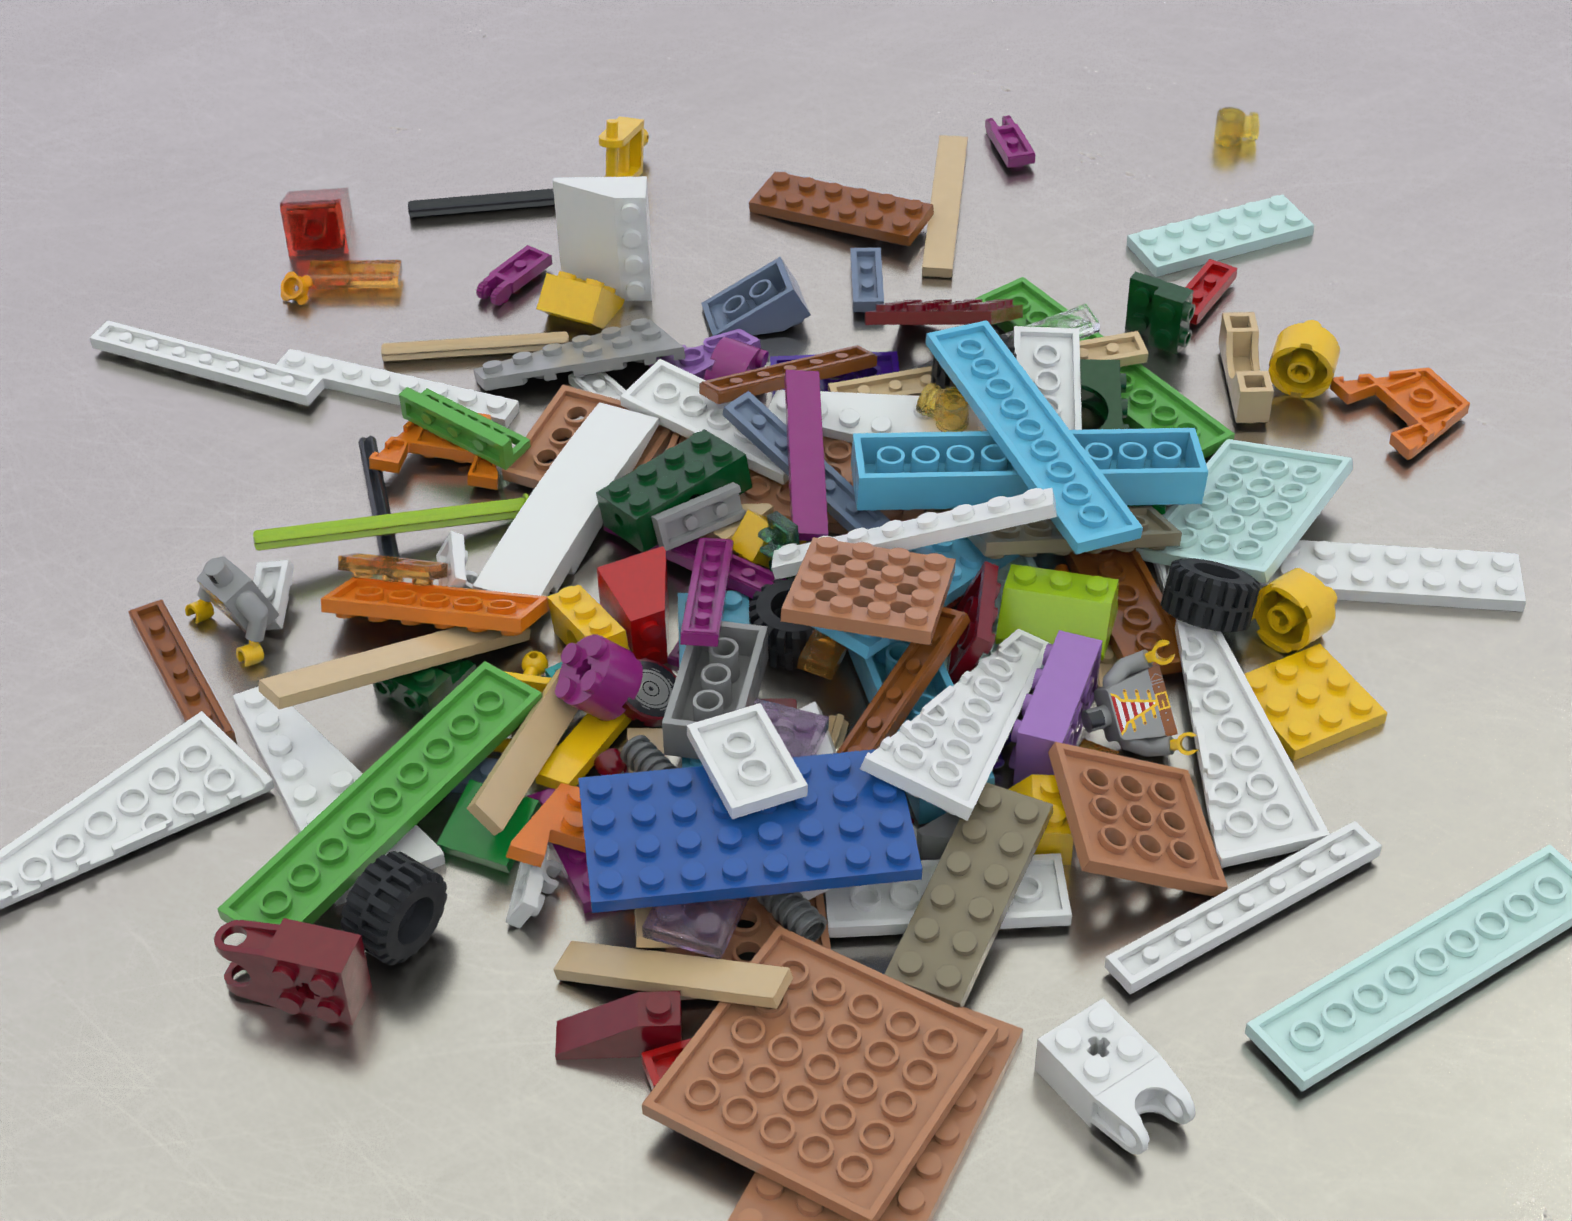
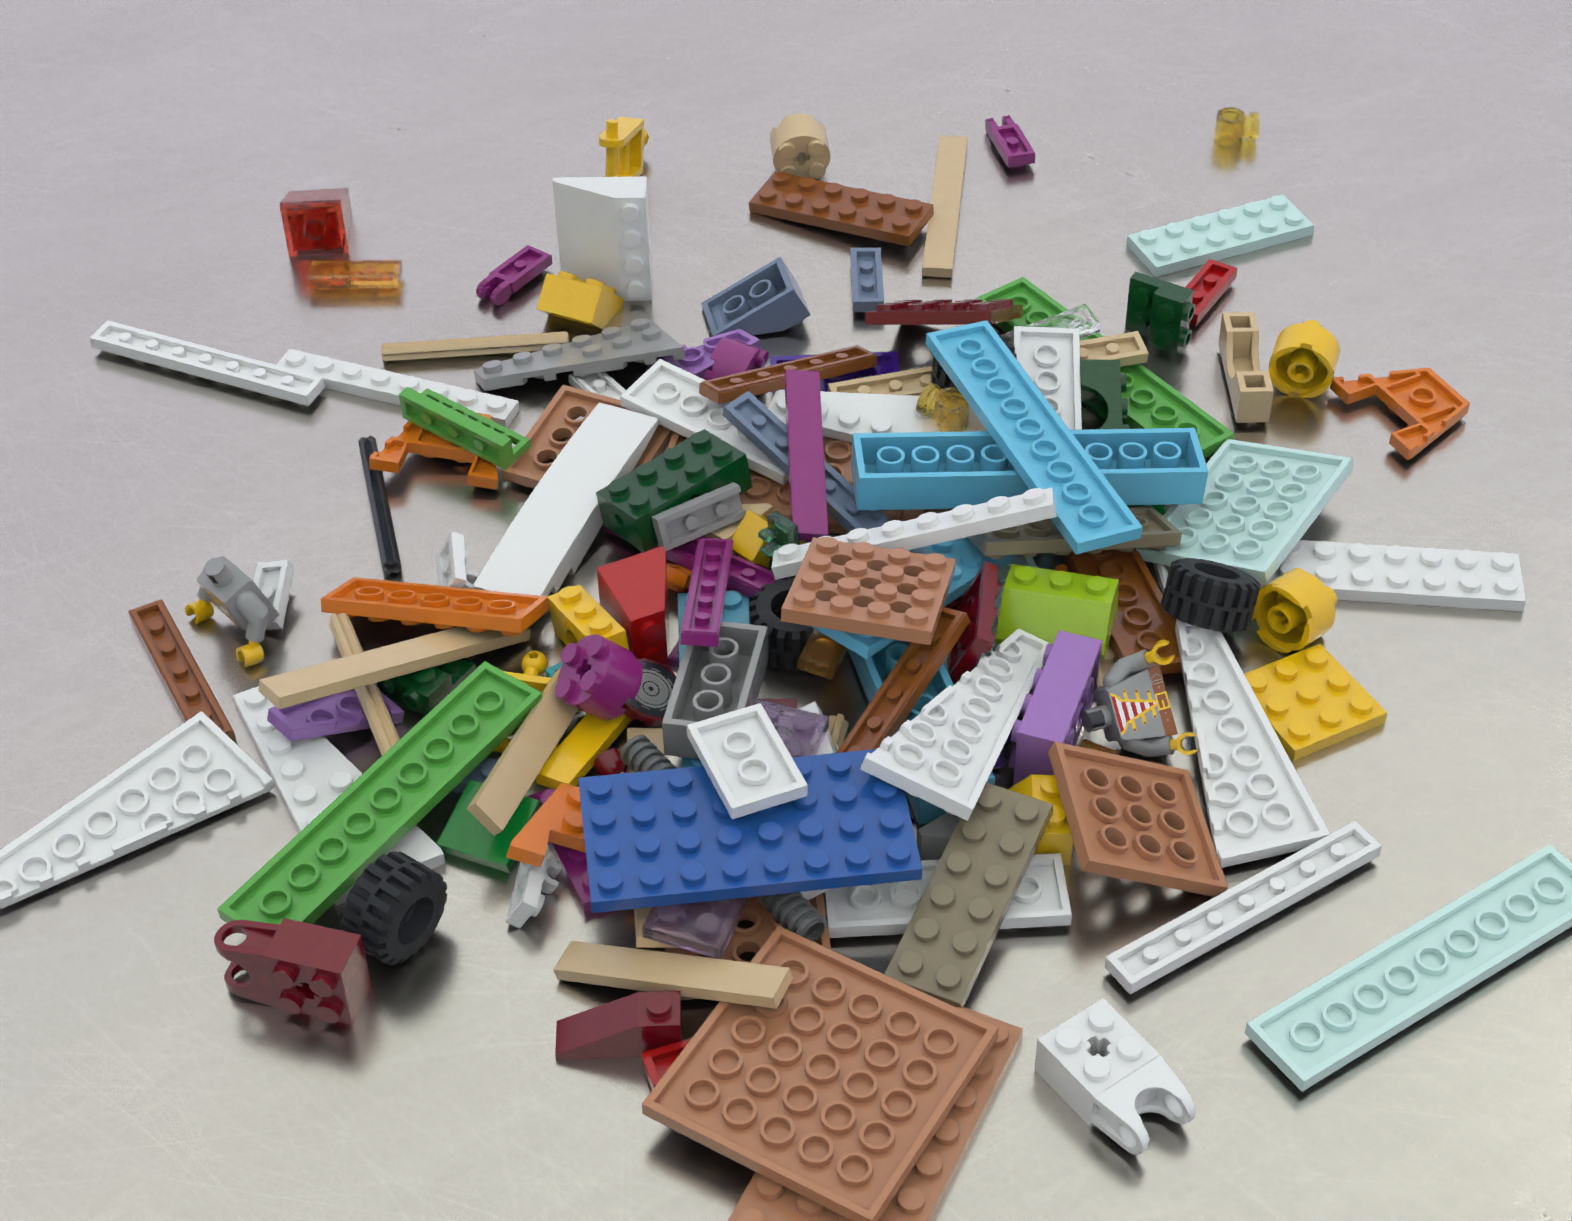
(288, 288): light orange plate -> none
(326, 716): none -> medium lavender wing
(368, 695): none -> tan axle
(387, 524): lime axle -> none
(392, 568): clear orange plate -> none
(481, 203): black axle -> none
(678, 577): none -> orange plate
(800, 146): none -> tan brick

